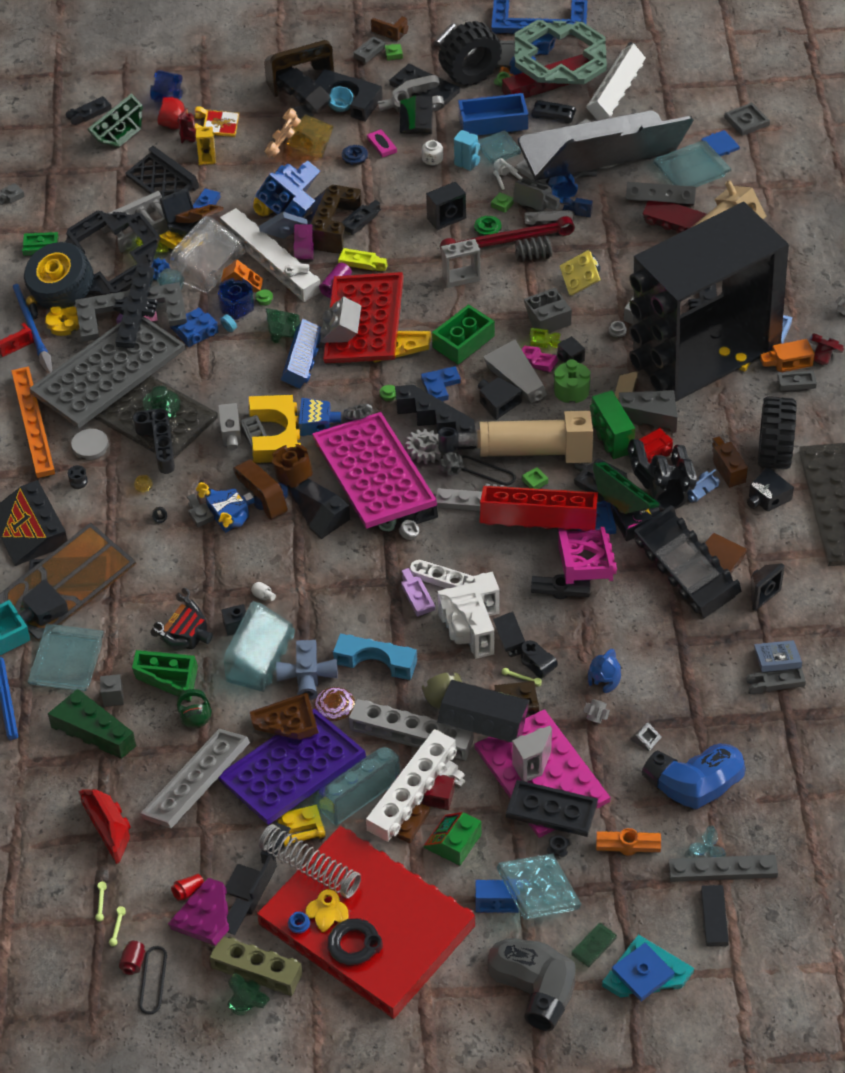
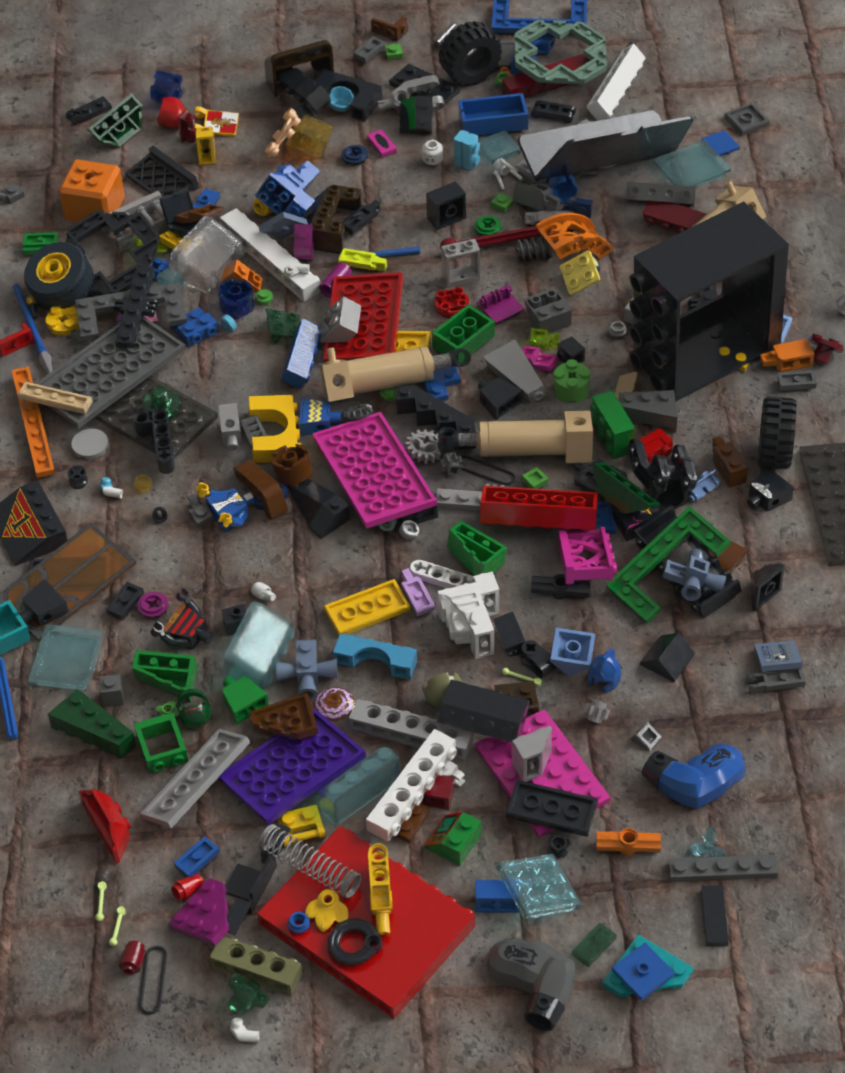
(55, 397): none -> tan tile
(90, 189): none -> orange plate
(108, 489): none -> white arm
(125, 601): none -> black plate
(150, 599): none -> magenta gear
(155, 727): none -> green window
(170, 705): none -> bright green plate
(196, 857): none -> blue plate
(241, 1032): none -> white arm
(242, 697): none -> green torso
(367, 608): none -> yellow tile
(380, 892): none -> yellow piece
(383, 371): none -> tan piece
(397, 252): none -> blue bar
(450, 301): none -> red tile
(476, 549): none -> green wedge
(500, 304): none -> magenta hinge
(570, 242): none -> orange fence
(572, 650): none -> medium blue slope
(668, 656): none -> black slope
(686, 523): none -> green plate
(693, 575): none -> sand blue brick

